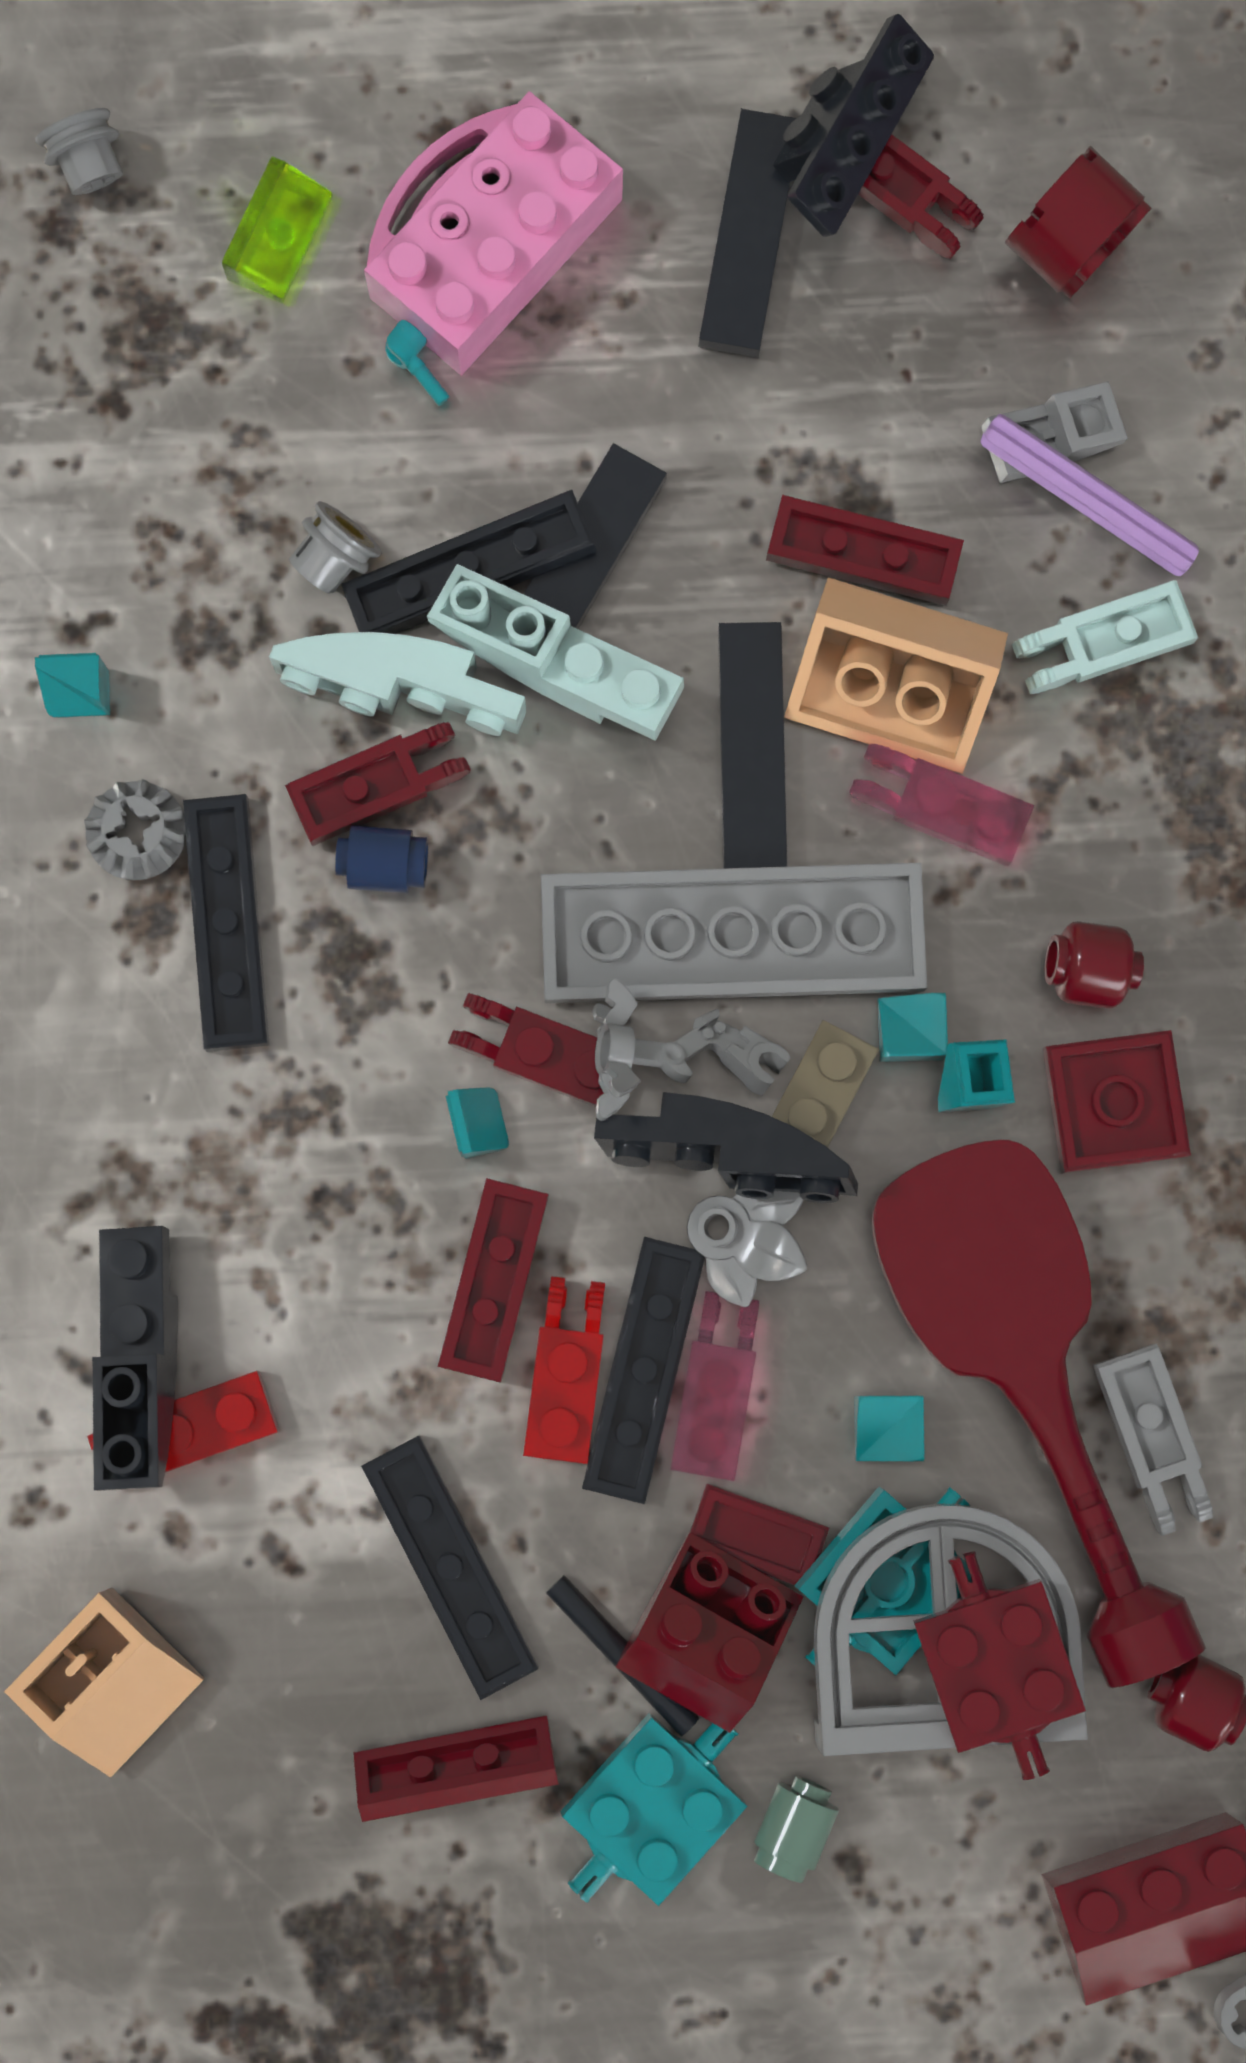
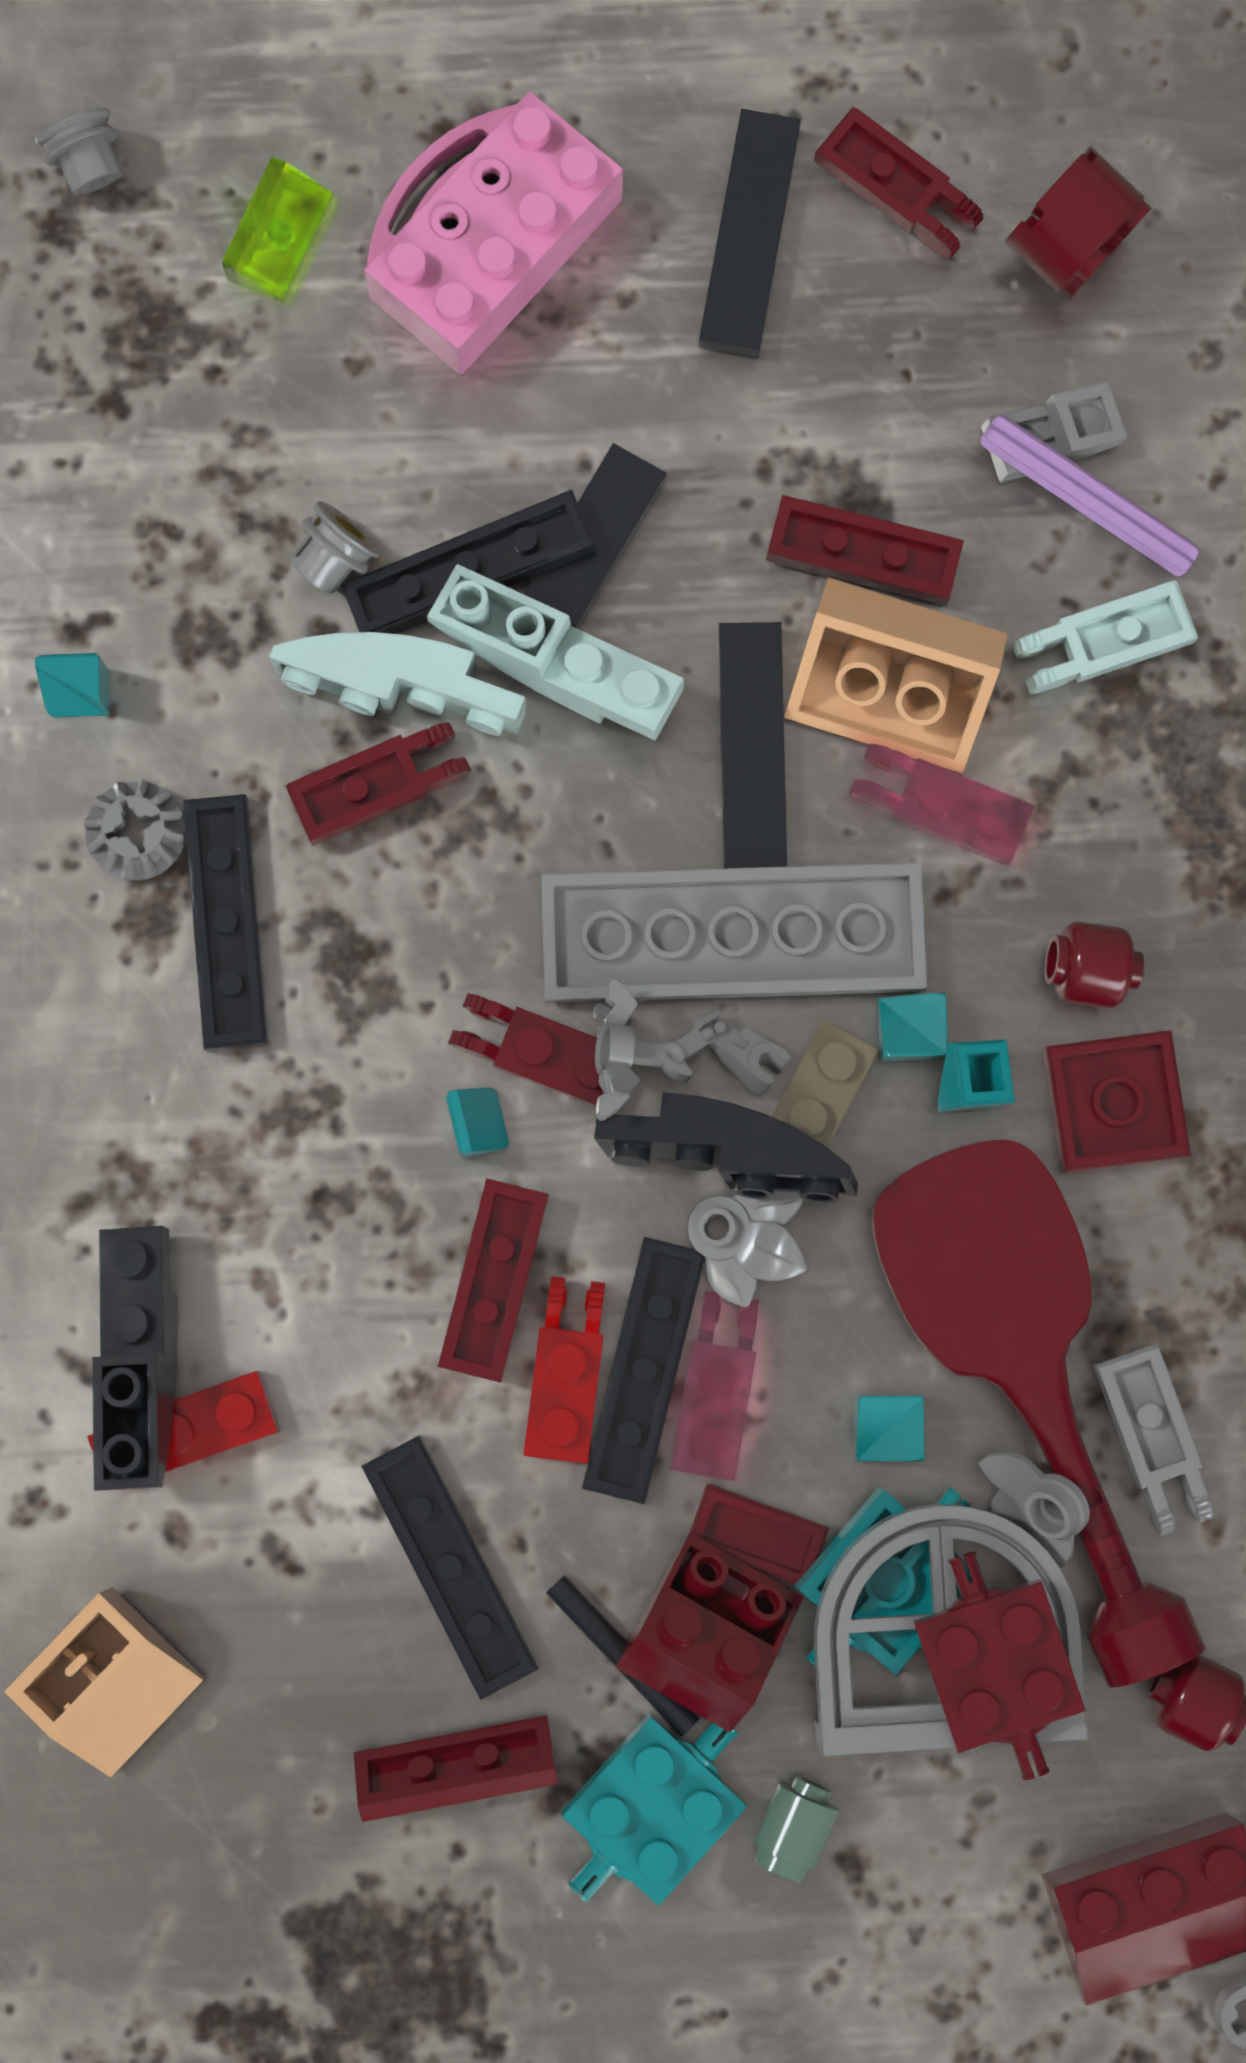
(382, 859): dark blue brick -> none
(402, 350): teal hand -> none
(849, 123): black bracket -> none
(1039, 1503): none -> light grey plate

